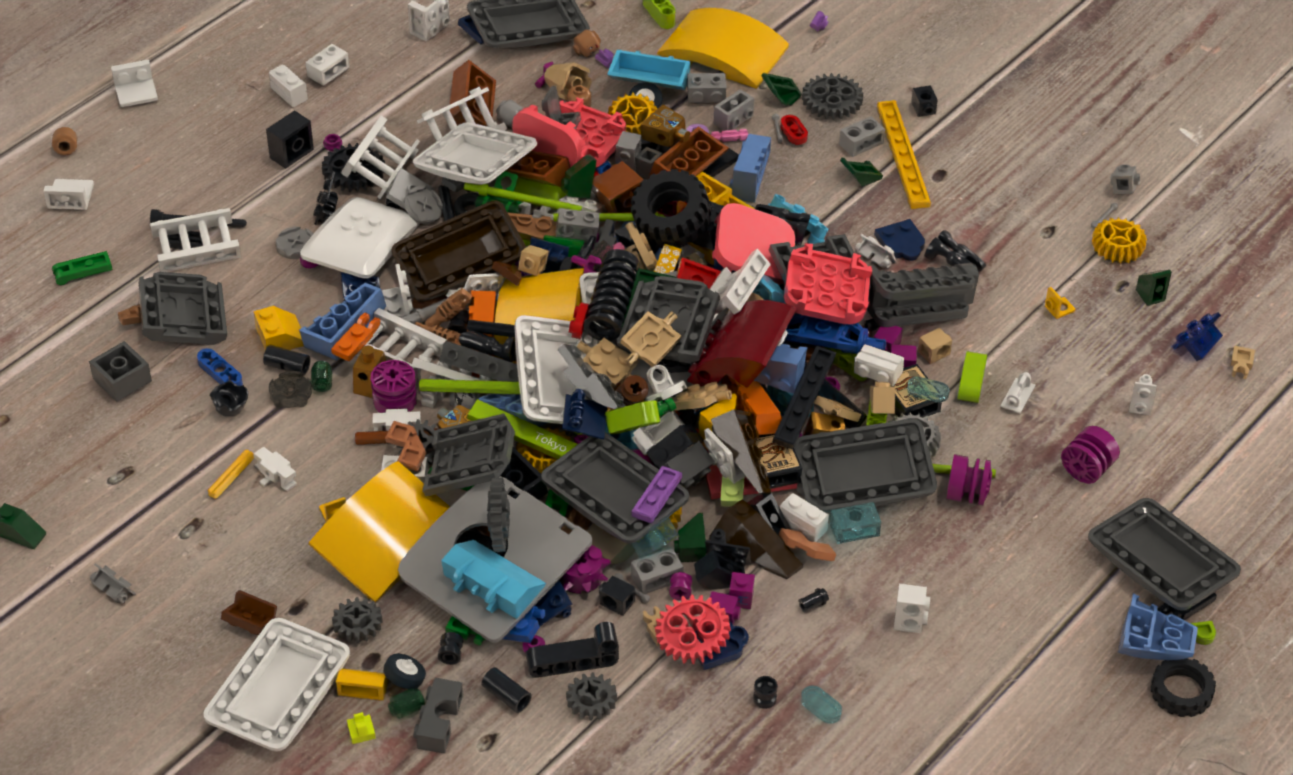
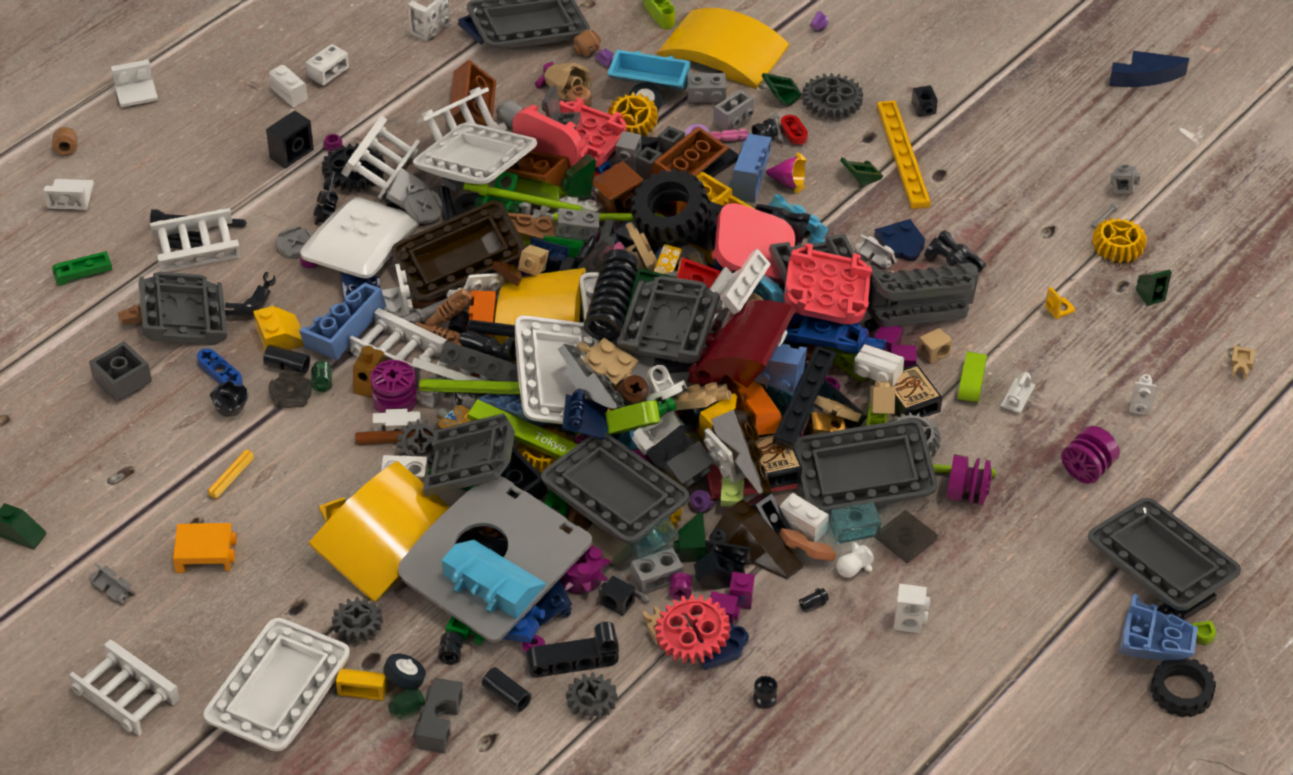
(131, 667): none -> white fence
(204, 545): none -> light orange panel
(249, 612): reddish brown bracket -> none
(253, 303): none -> black arm
(275, 465): white piece -> none
(356, 337): orange hinge -> none
(361, 728): neon yellow tile -> none
(406, 437): nougat tile -> none
(498, 514): dark grey gear -> none
(576, 327): red plate -> none
(587, 264): magenta bar -> none
(650, 339): tan plate -> none
(656, 494): medium lavender tile -> none
(664, 127): pearl gold torso -> none
(701, 501): none -> medium lavender plate
(767, 128): none -> black wheel
(790, 172): none -> hat
(821, 704): clear light blue tile -> none
(852, 563): none -> white animal
(862, 136): light grey brick -> none
(906, 536): none -> clear smoke plate
(928, 389): clear light blue tile -> none
(1148, 70): none -> dark blue slope
(1199, 336): clear blue bracket -> none

